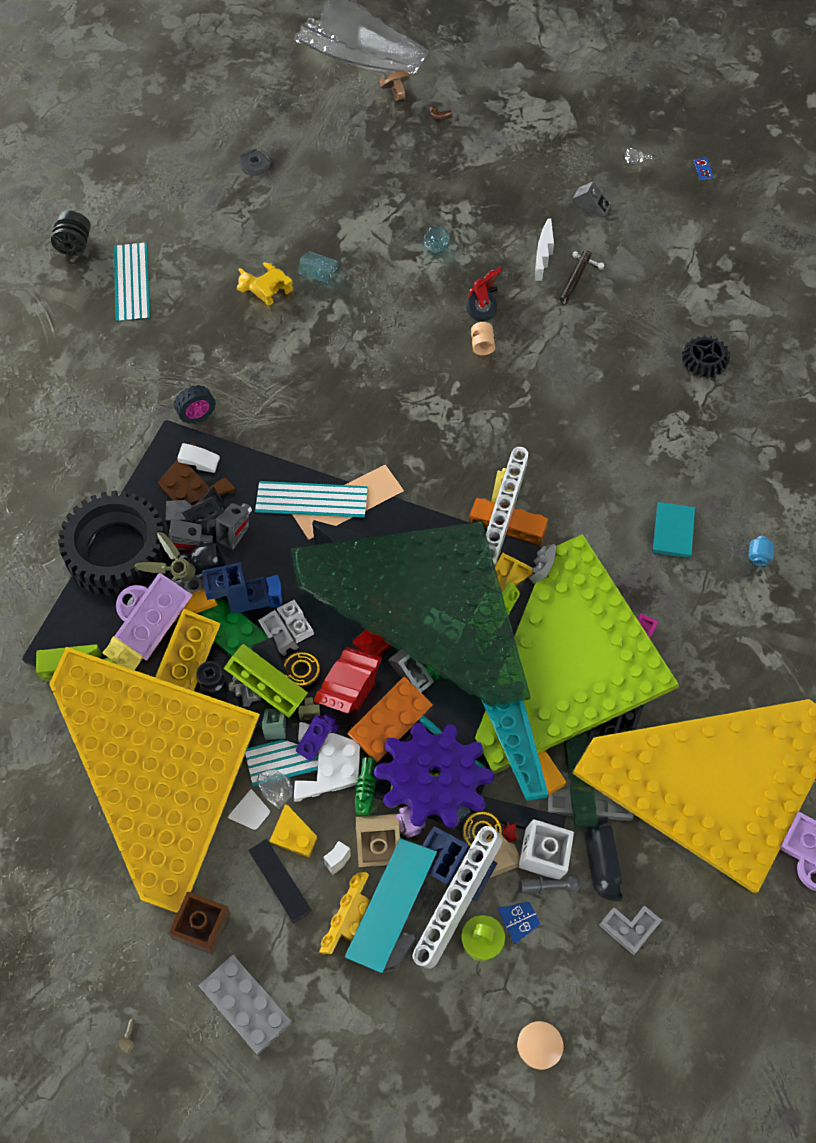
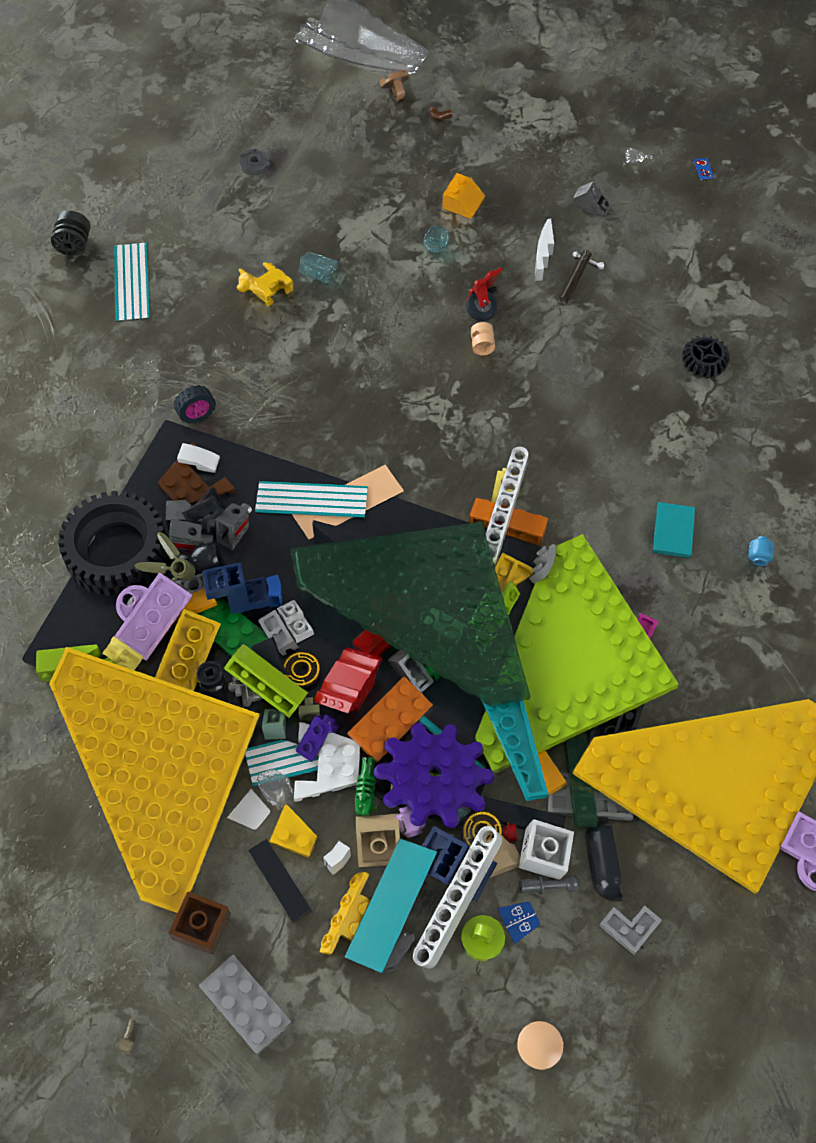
(462, 196): none -> light orange slope

